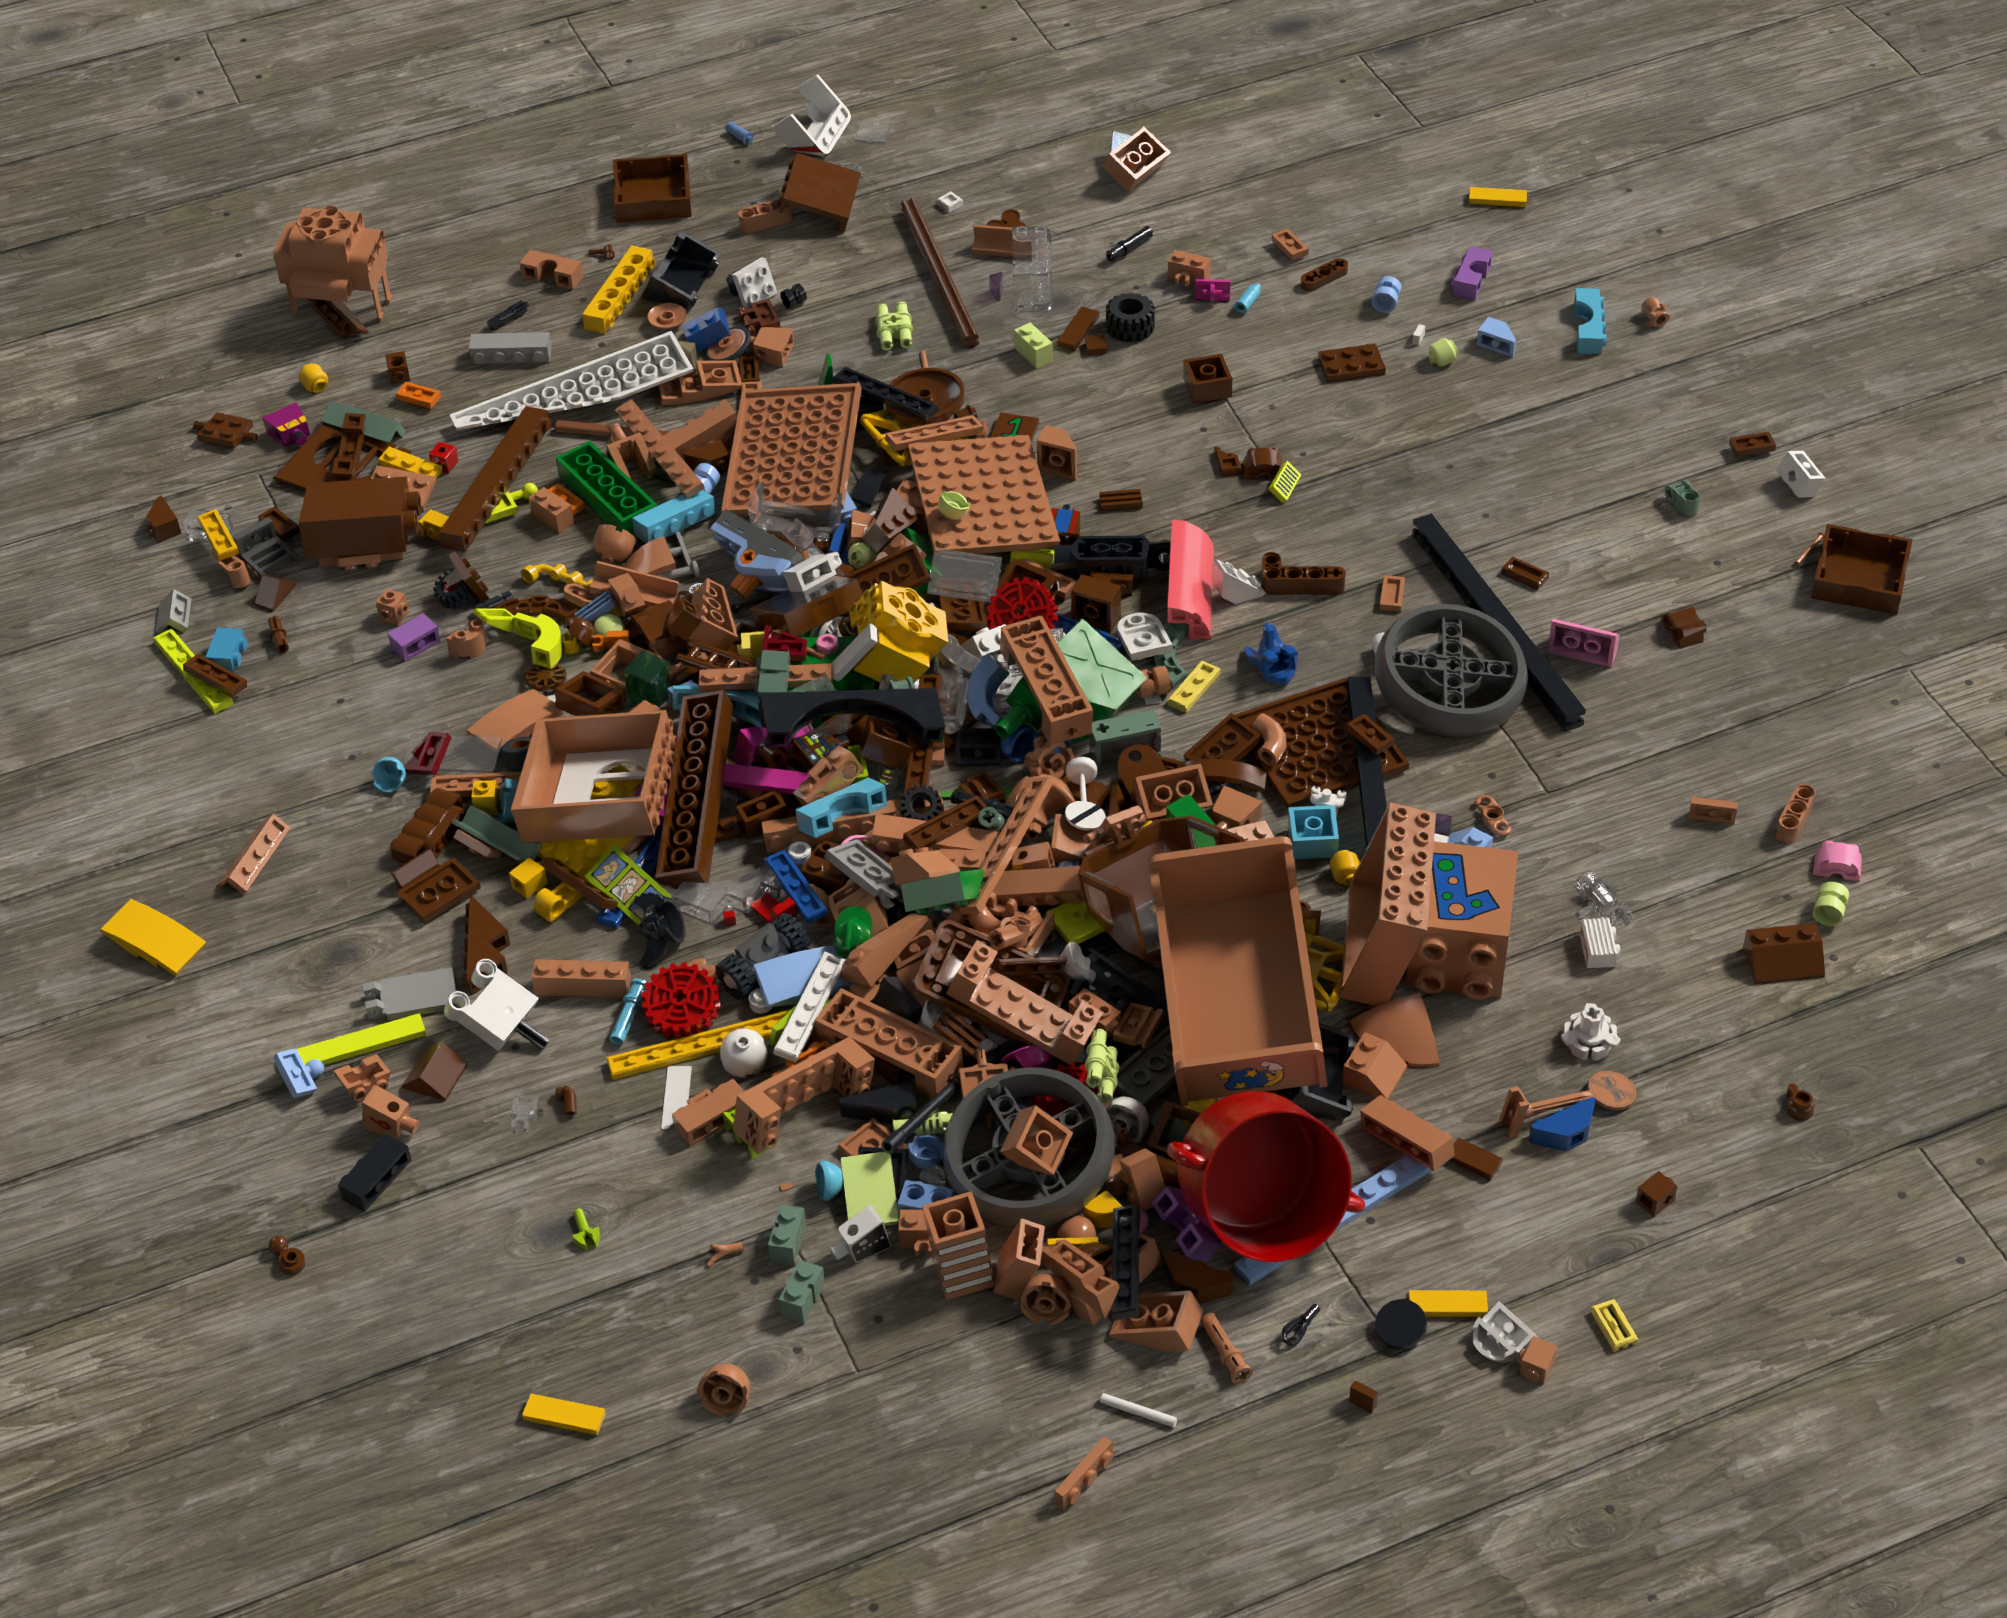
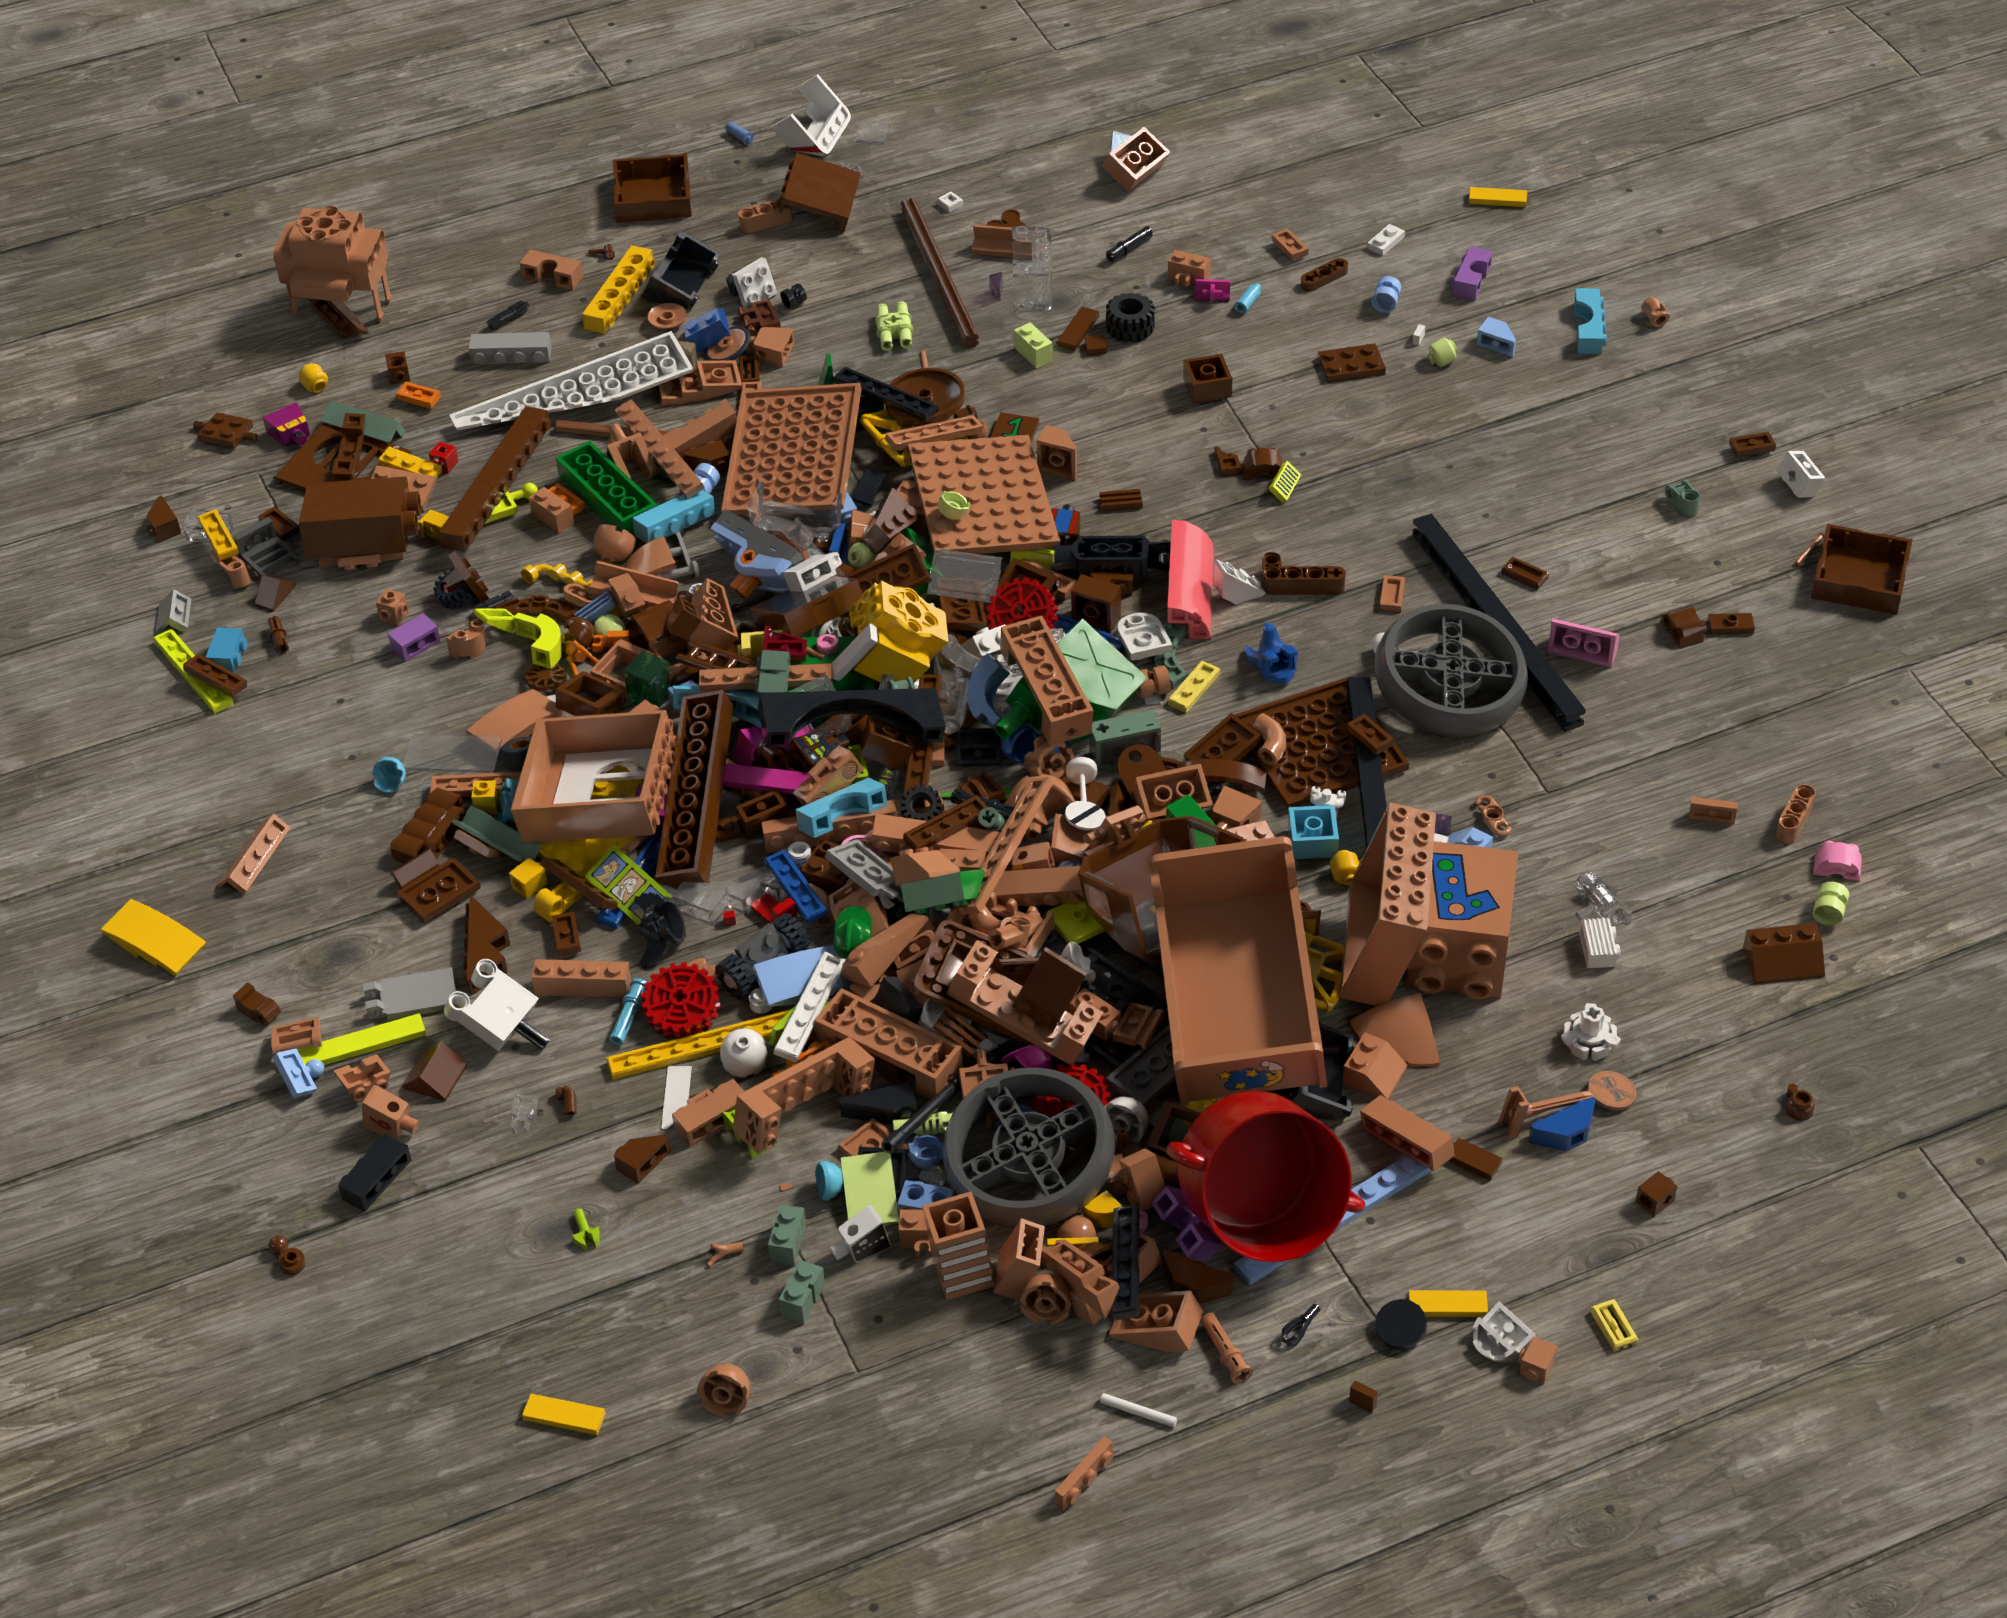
(255, 1005): none -> reddish brown leg
(296, 1035): none -> nougat plate
(428, 754): dark red wing -> none
(566, 933): none -> reddish brown plate
(578, 653): none -> orange plant
(641, 1156): none -> reddish brown slope
(1036, 1141): nougat slope -> none
(1049, 989): none -> reddish brown slope
(1102, 1066): yellowish green pin -> none
(1386, 239): none -> white plate
(1731, 623): none -> reddish brown plate

